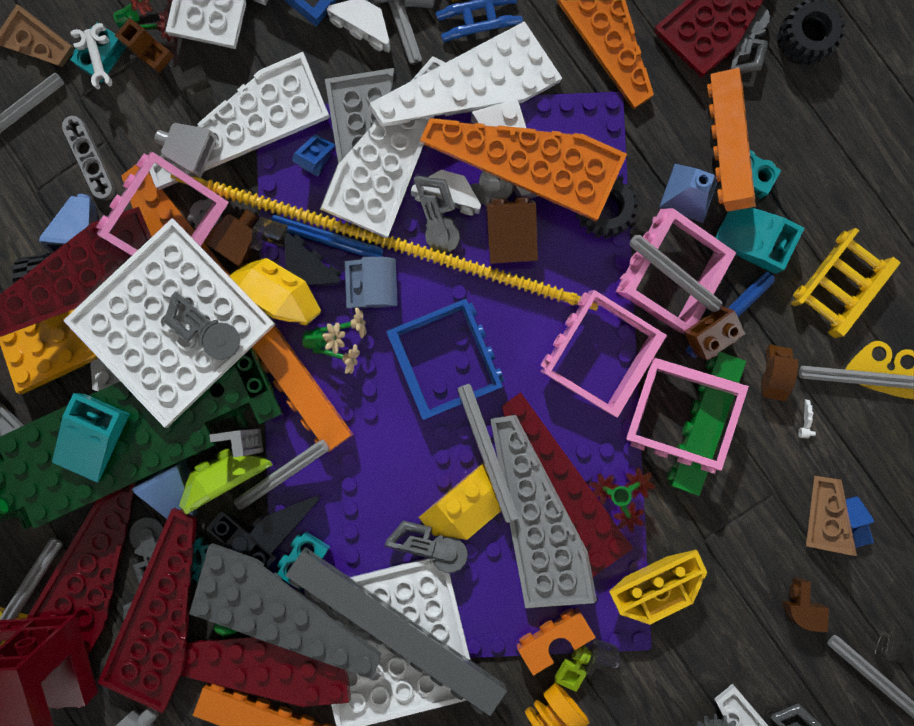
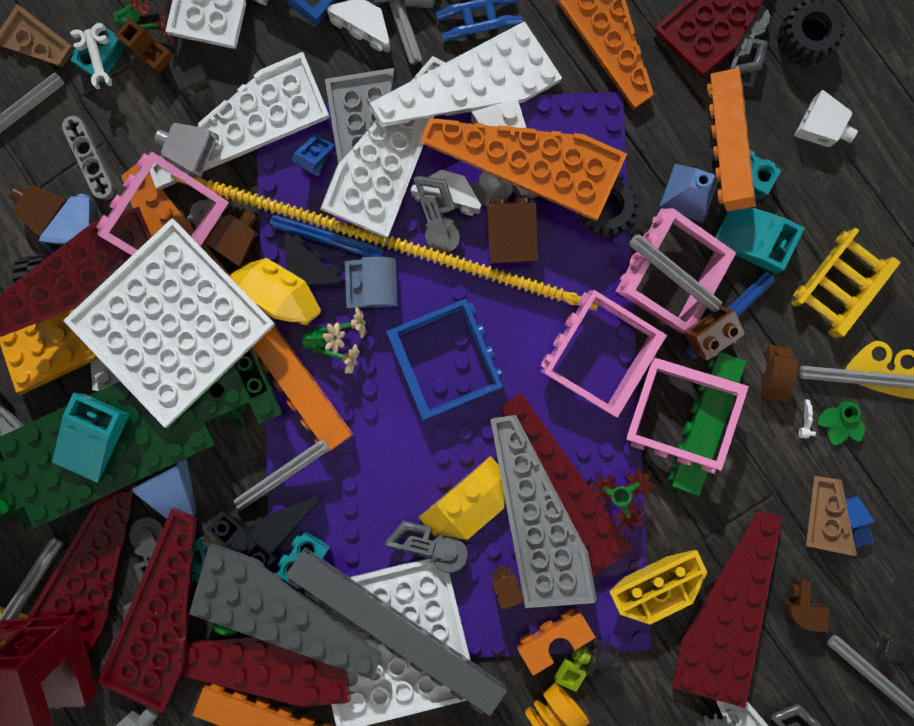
(36, 207): none -> reddish brown torso
(217, 338): dark grey piece -> none
(219, 476): lime wedge -> none
(243, 441): light grey fence -> none
(268, 231): clear smoke panel -> none
(487, 453): light grey axle -> none
(506, 586): none -> reddish brown brick
(724, 635): none -> dark red wing
(826, 122): none -> white torso
(840, 426): none -> green plate

